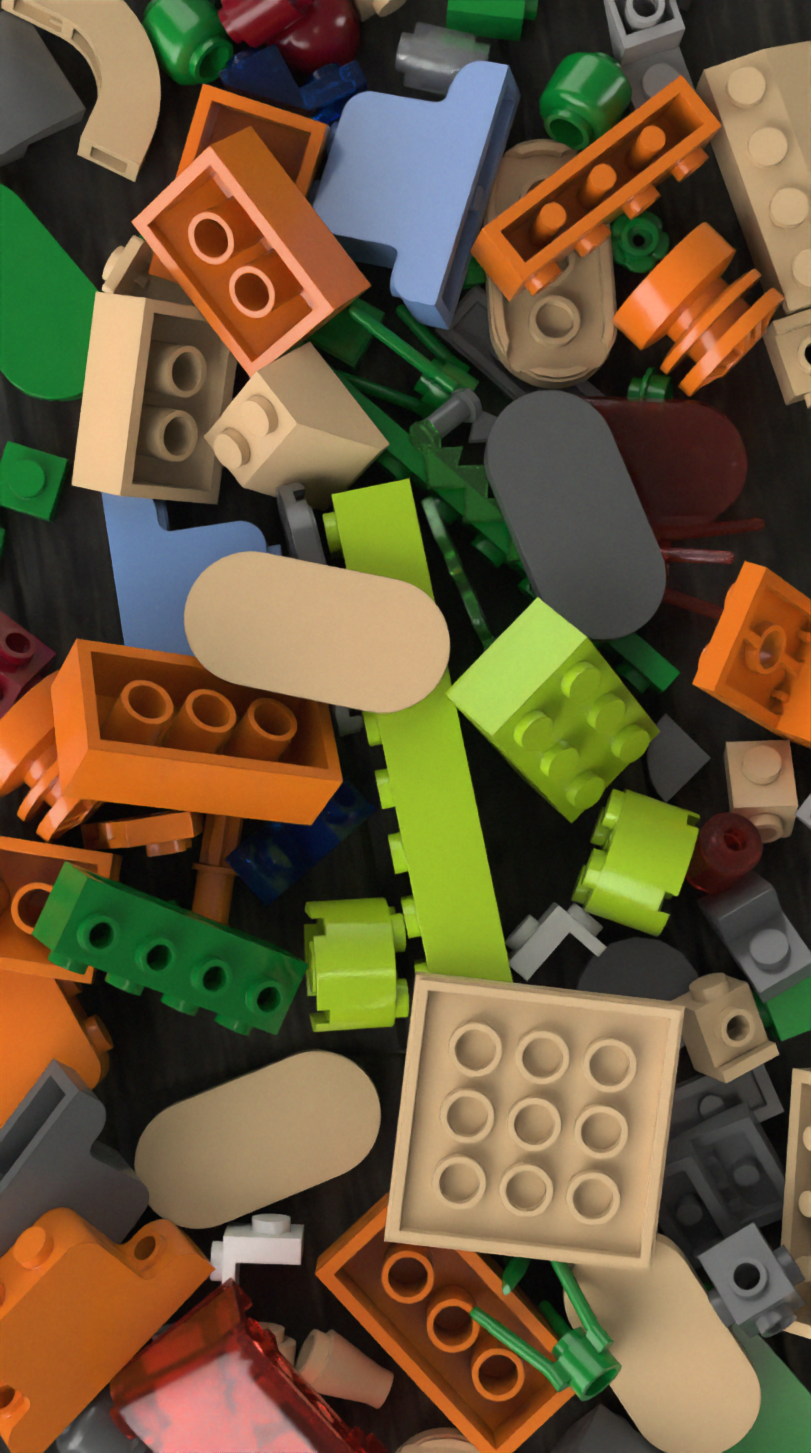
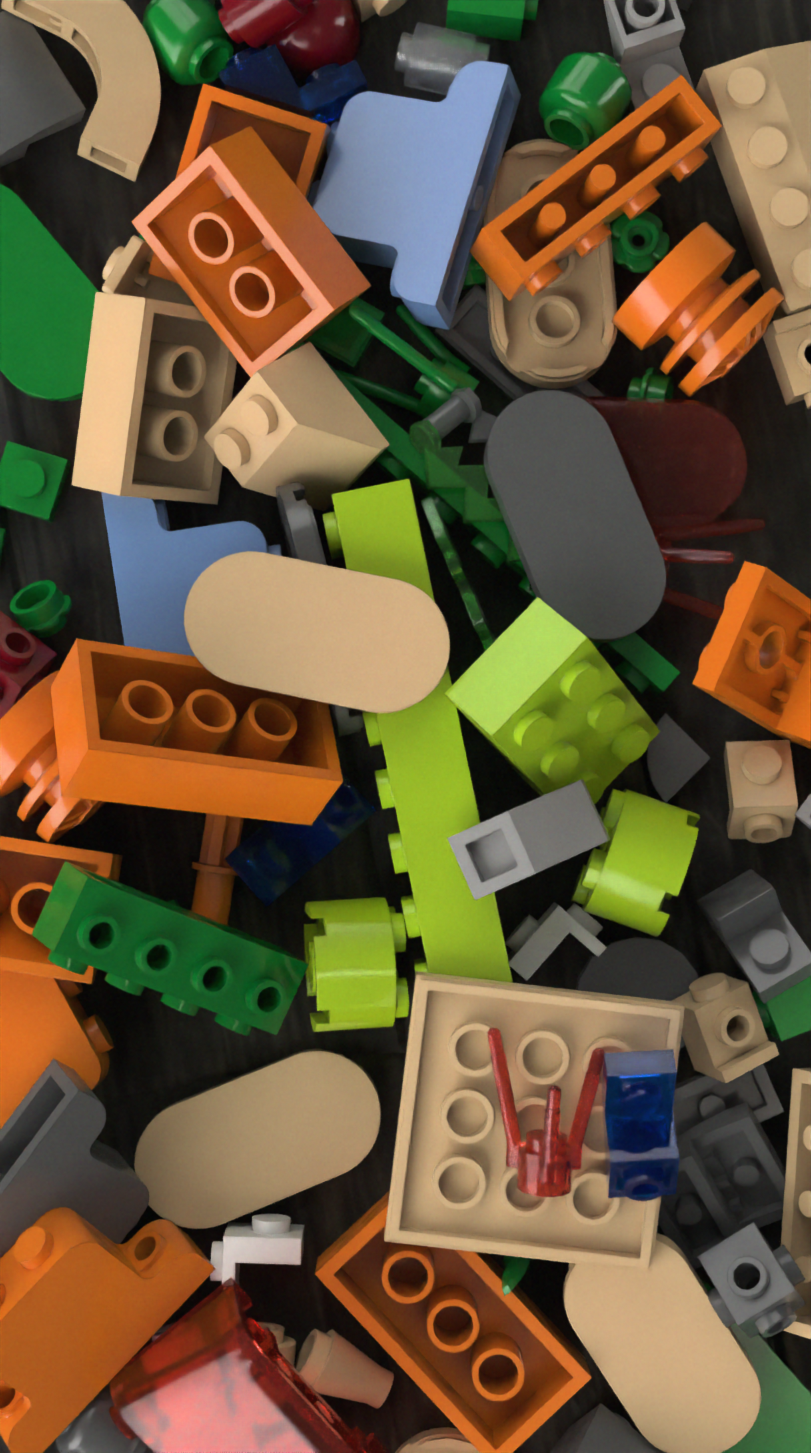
(41, 608): none -> green plate
(160, 832): orange wing -> none
(528, 839): none -> light grey slope
(546, 1157): none -> clear red plant
(580, 1355): green plant -> none
(640, 1124): none -> clear blue slope
(724, 852): clear red brick -> none

